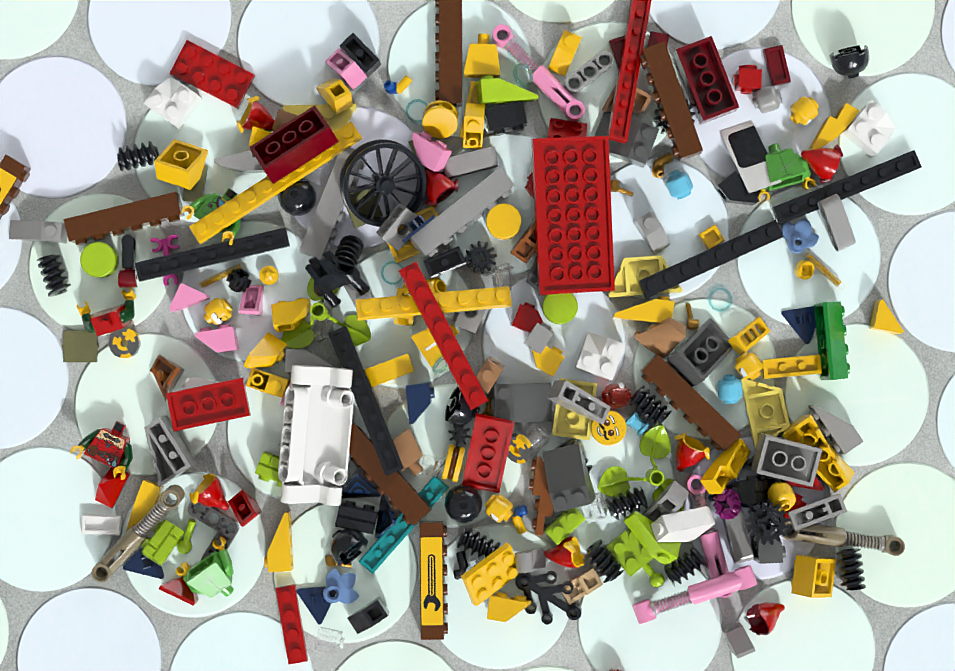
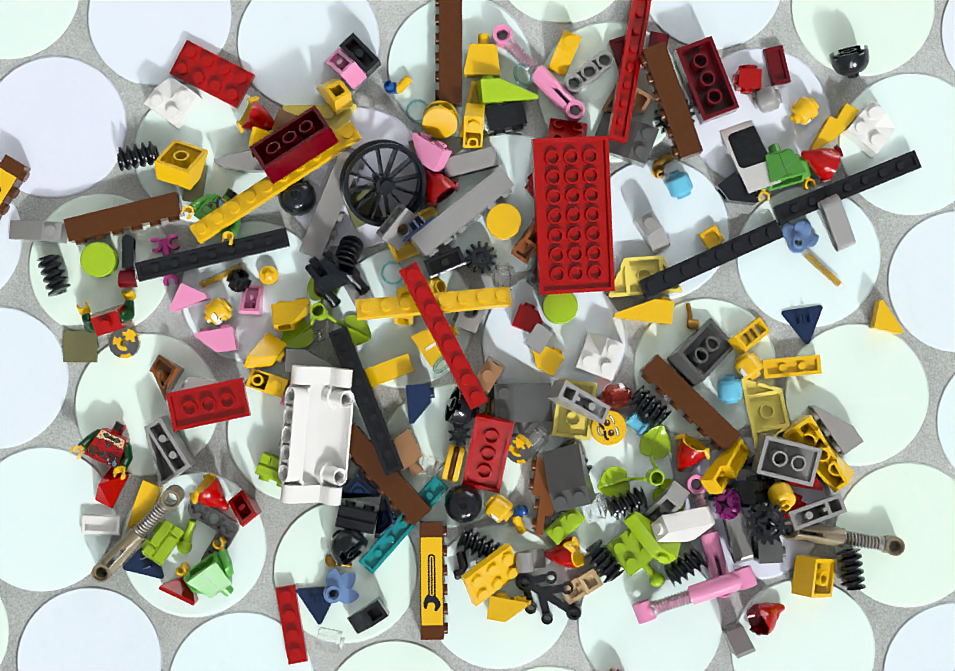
(280, 552): yellow slope -> none
(615, 188): pearl gold hand -> none
(662, 337): medium nougat slope -> none
(710, 303): clear light blue piece -> none
(804, 269): yellow tile -> none
(831, 340): green slope -> none

